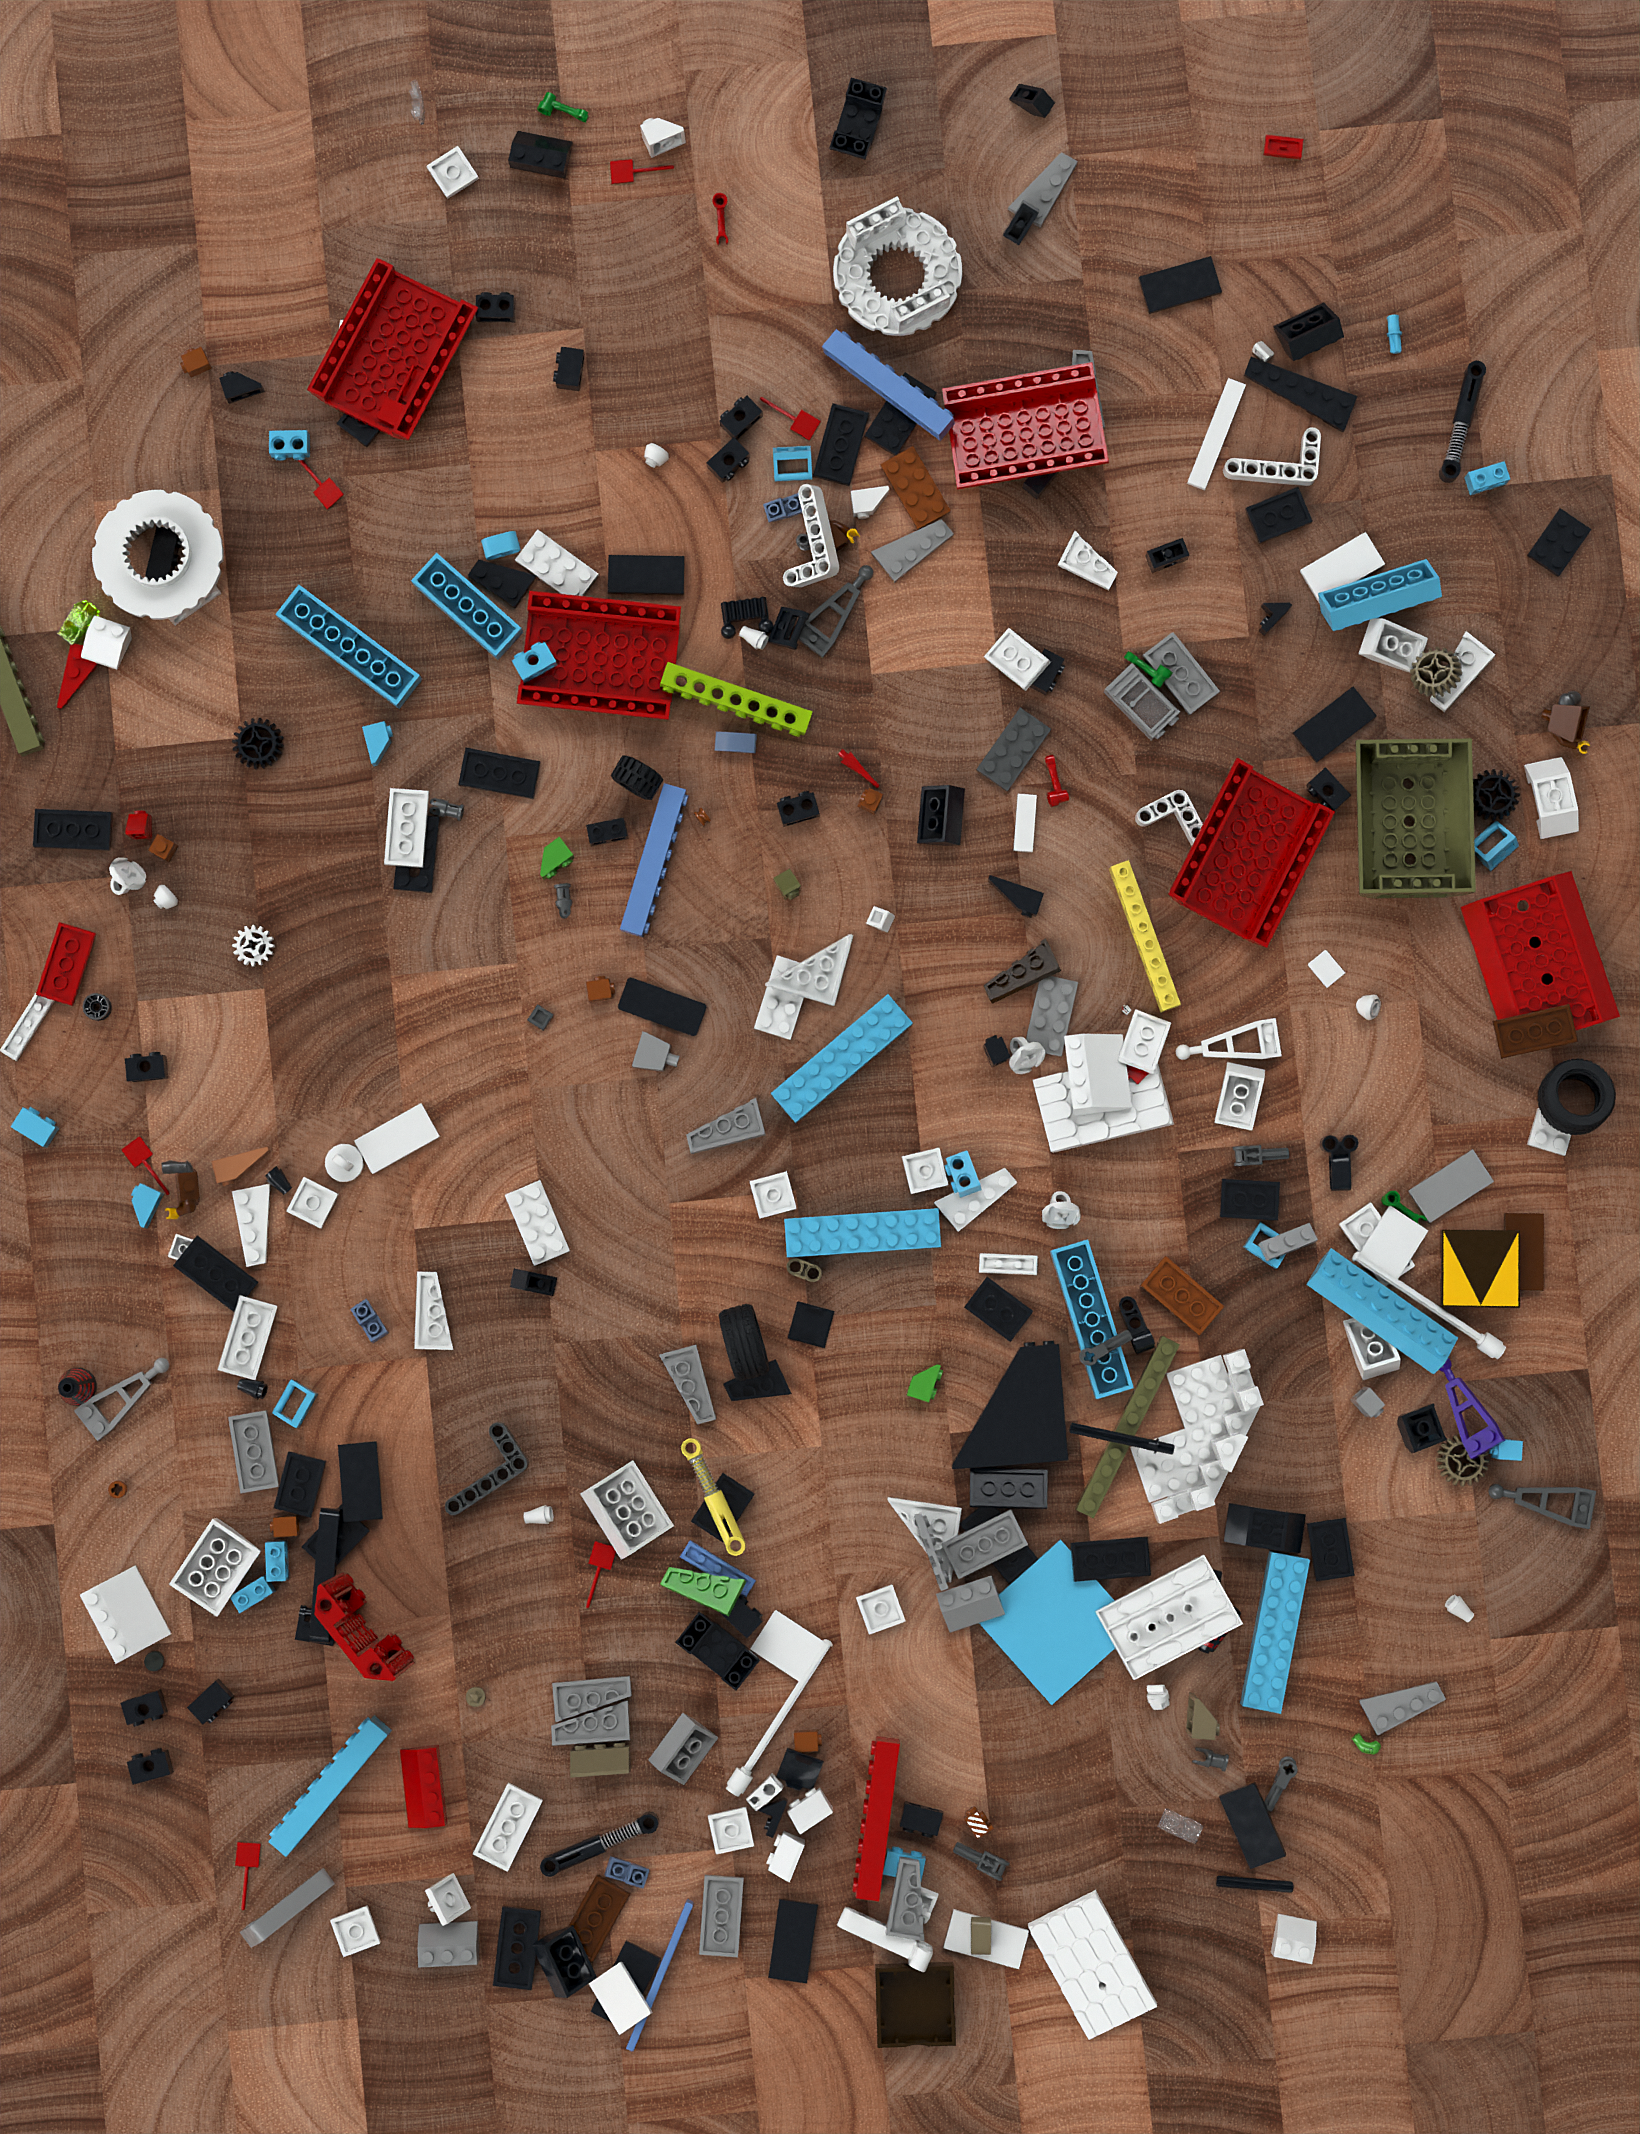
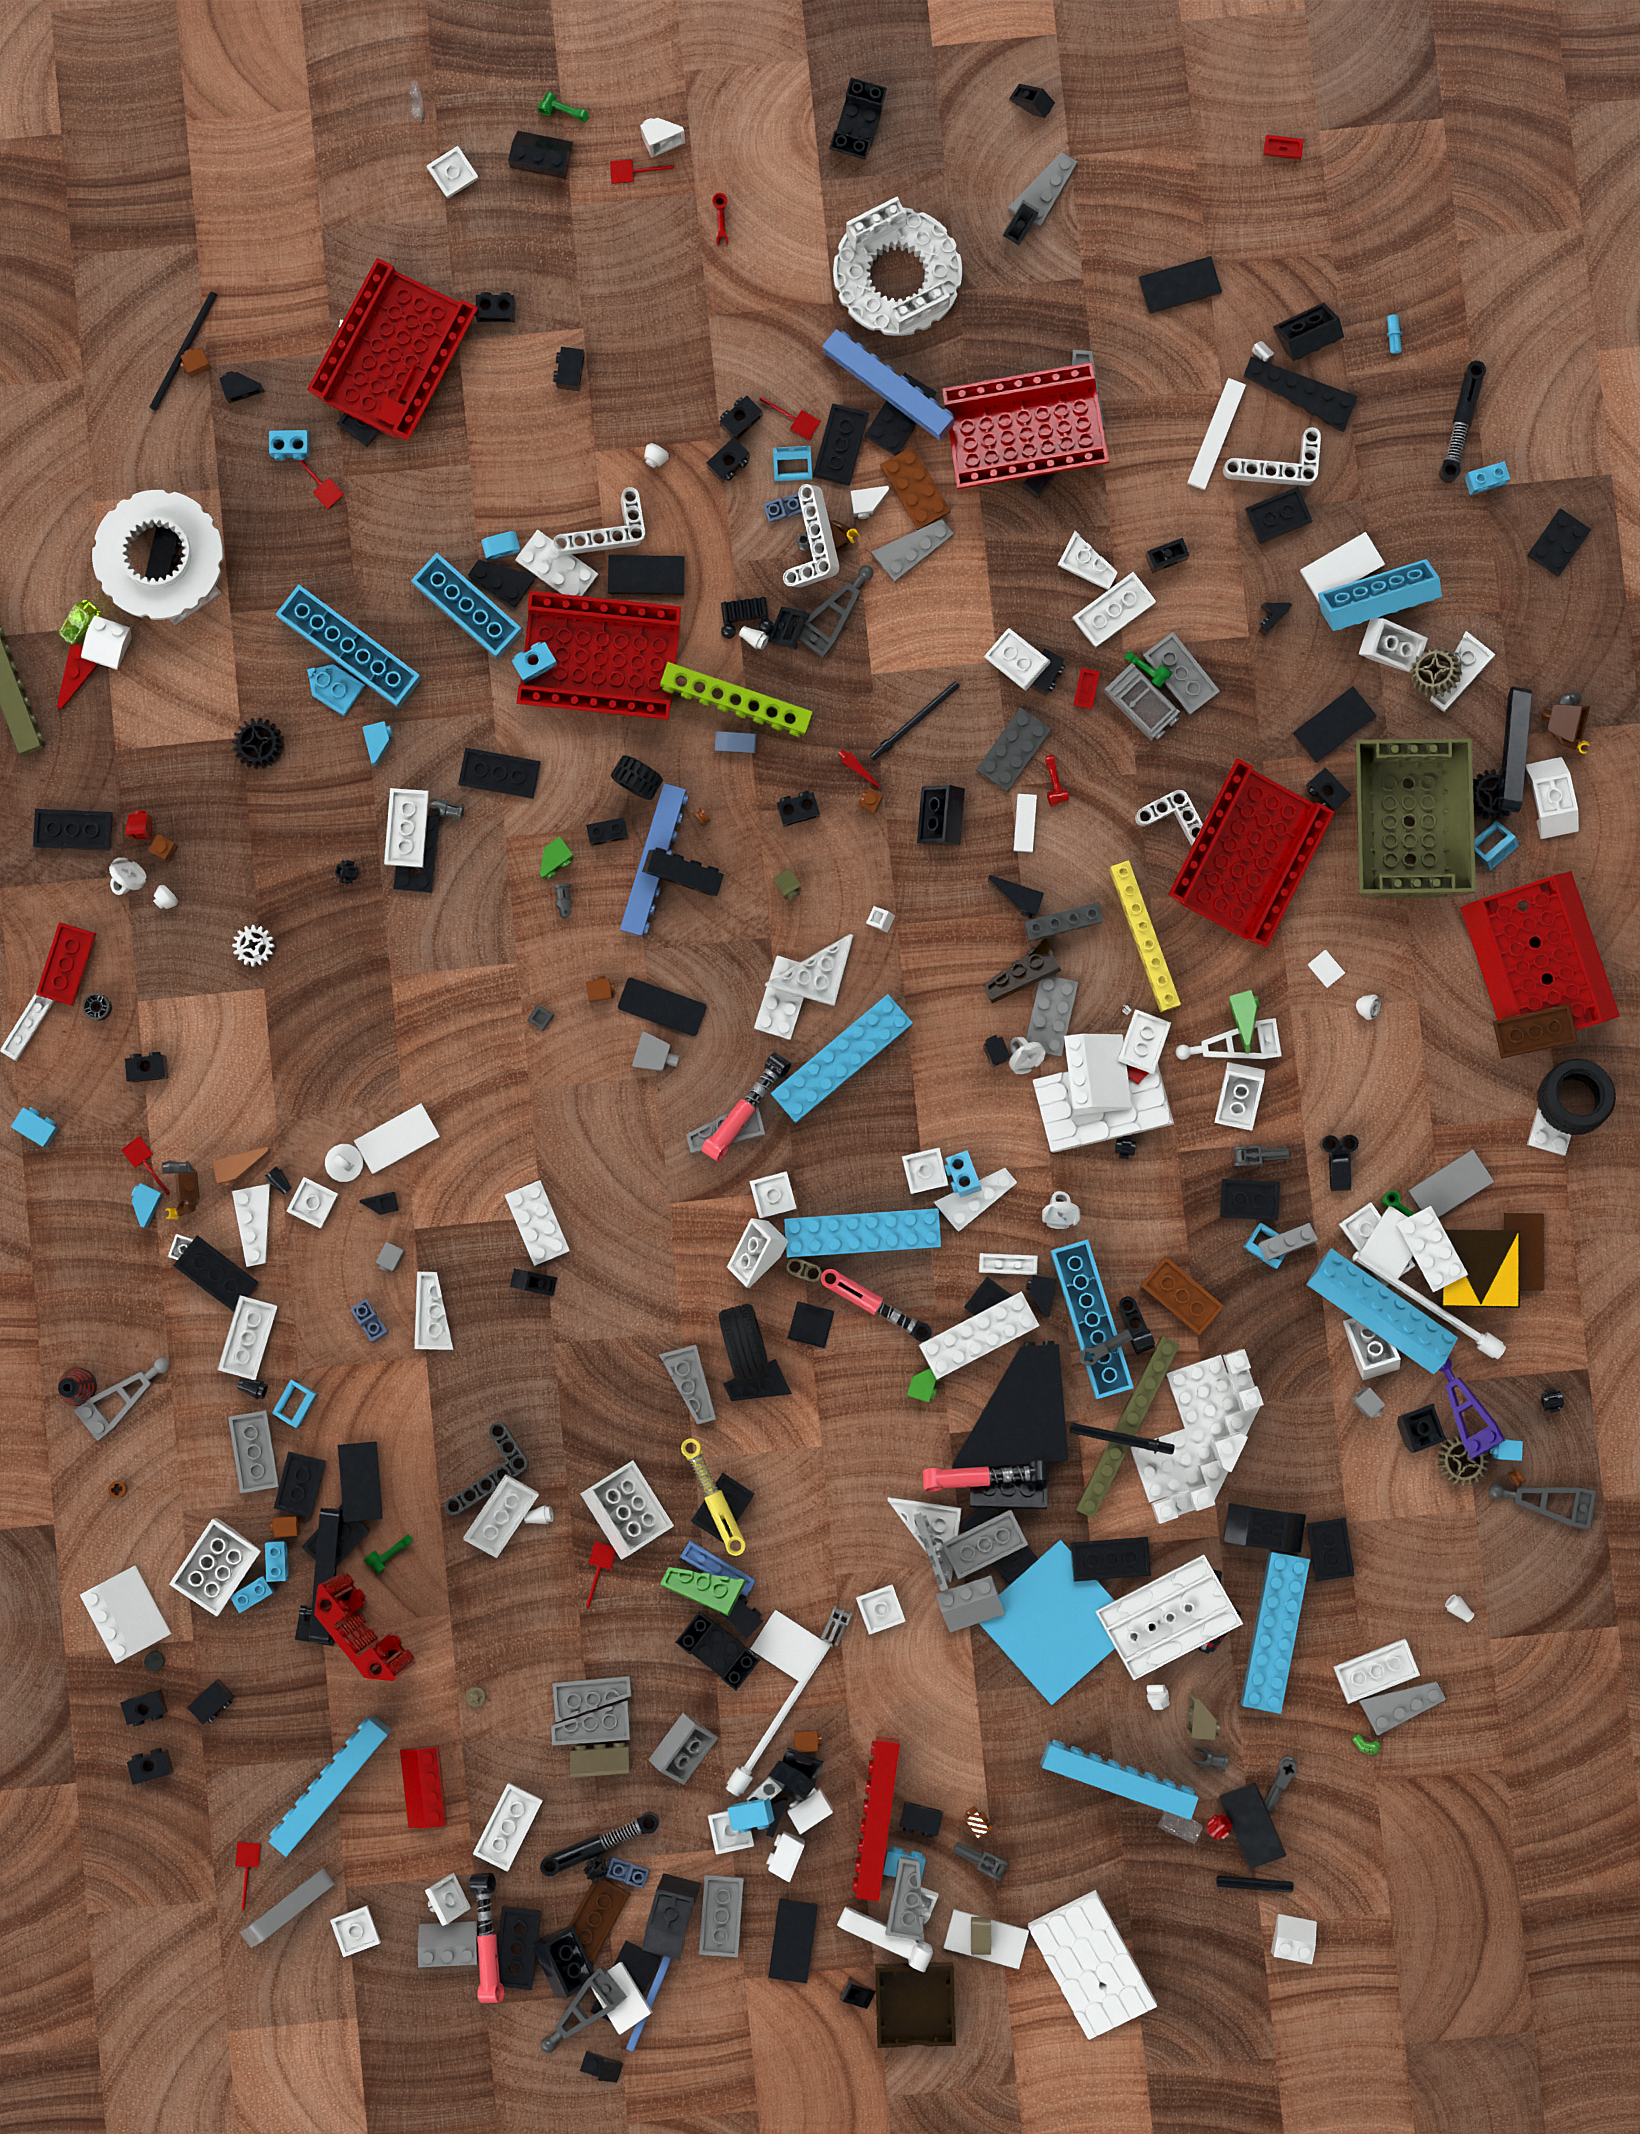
(185, 346): none -> black piece
(334, 687): none -> medium azure tile
(346, 871): none -> black gear
(376, 1561): none -> green brick
(382, 1203): none -> black tile
(390, 1257): none -> light grey brick
(490, 1988): none -> piece
(501, 1516): none -> white plate
(596, 1869): none -> black gear
(601, 2067): none -> black slope
(606, 533): none -> white beam
(608, 1992): none -> dark grey plate
(670, 1916): none -> black slope
(682, 872): none -> black brick
(717, 1145): none -> piece
(751, 1814): none -> medium azure brick
(756, 1251): none -> white slope
(791, 1781): none -> black slope
(837, 1624): none -> light grey arm
(856, 1993): none -> black slope
(874, 1304): none -> piece
(886, 745): none -> black bar
(937, 1479): none -> piece
(978, 1335): none -> white plate
(1041, 1292): none -> black slope
(1063, 922): none -> dark grey brick
(1086, 688): none -> red plate
(1114, 610): none -> white plate
(1119, 1780): none -> medium azure brick
(1125, 1147): none -> black gear
(1219, 1826): none -> red gear
(1245, 1014): none -> slope
(1376, 1671): none -> white tile
(1432, 1249): none -> white plate
(1515, 749): none -> black beam
(1516, 1477): none -> dark orange bush
(1552, 1400): none -> black gear

